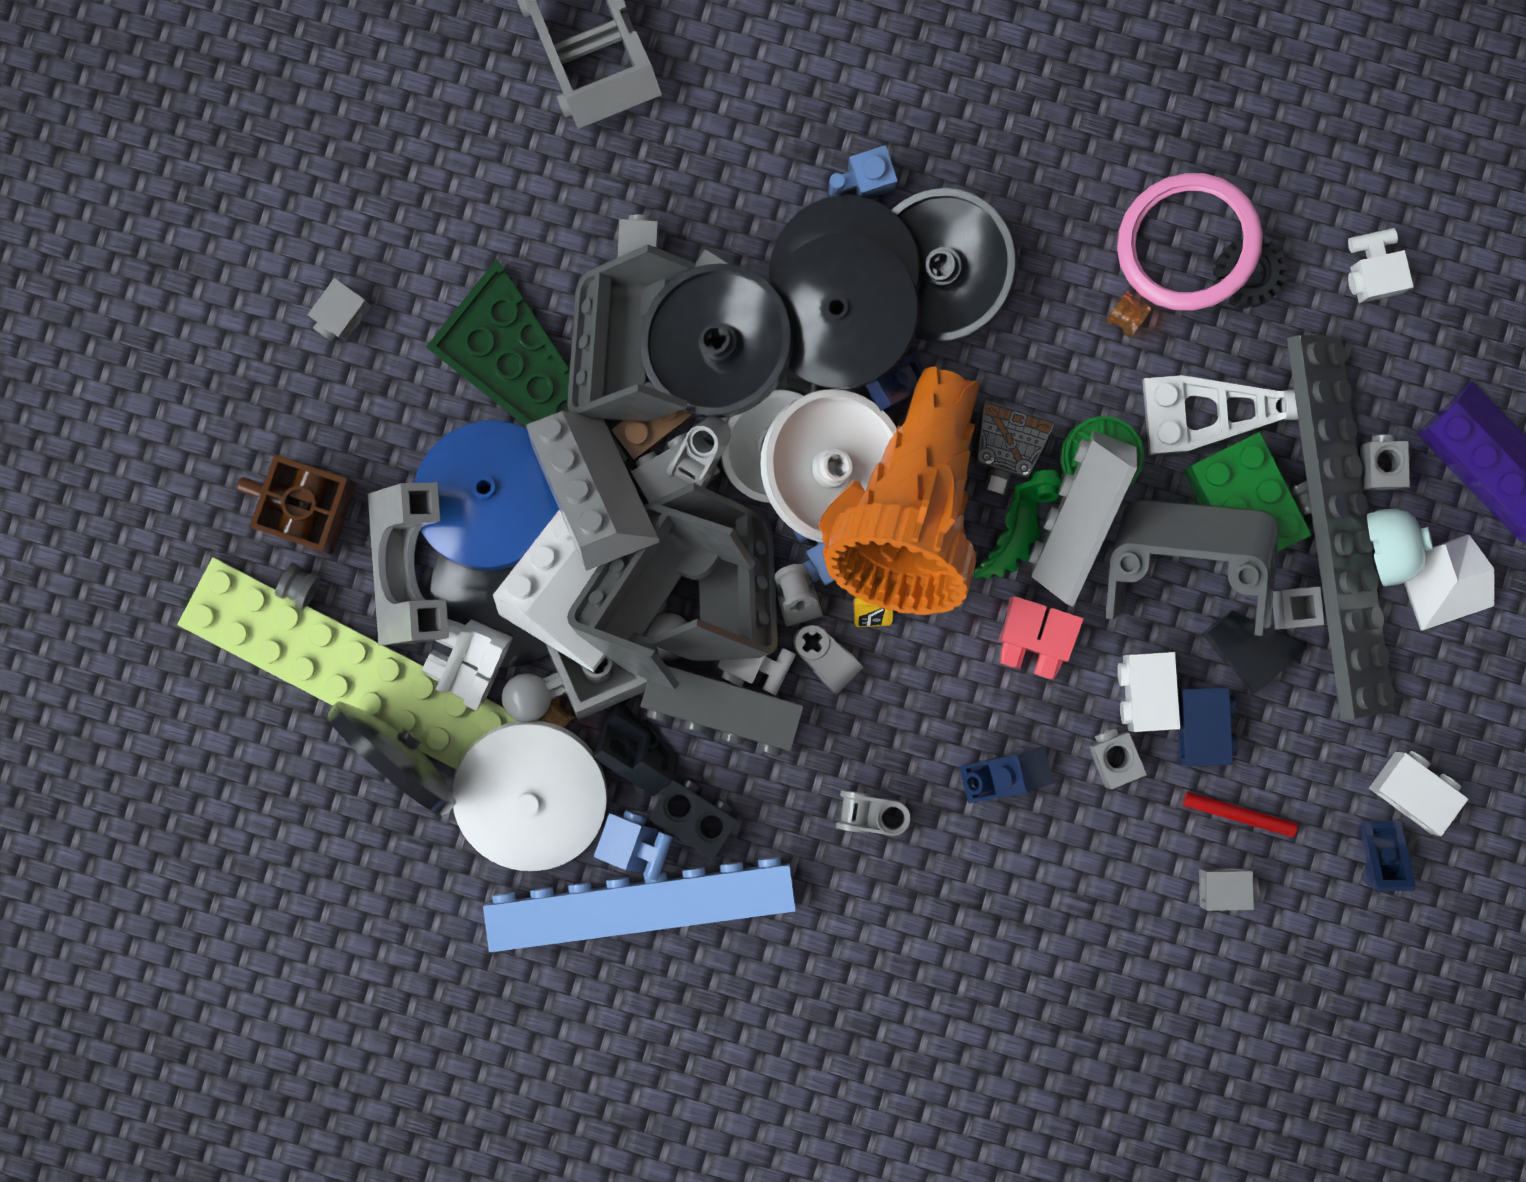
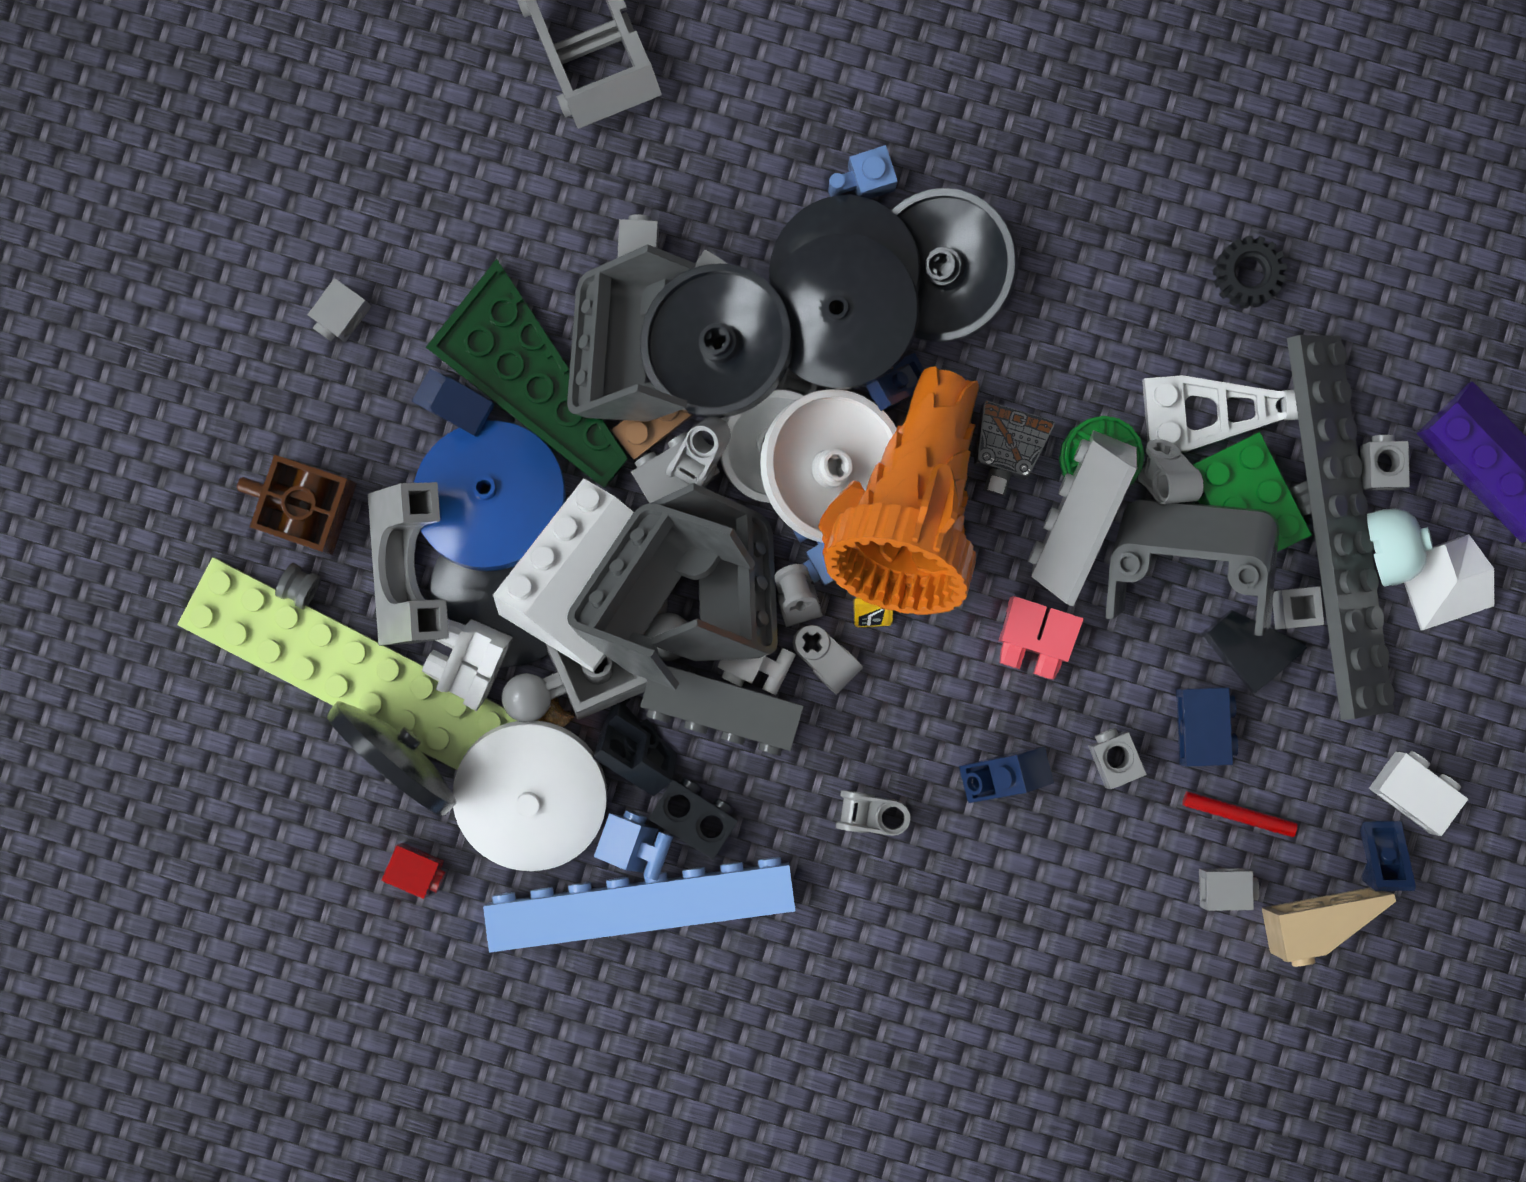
(414, 871): none -> red brick
(453, 402): none -> dark blue slope
(591, 487): light grey slope -> none
(1021, 524): green plant -> none
(1128, 314): clear orange wheel -> none
(1149, 692): white brick -> none
(1170, 474): none -> light grey piece
(1215, 294): bright pink wedge -> none
(1320, 924): none -> tan slope
(1381, 273): white brick -> none

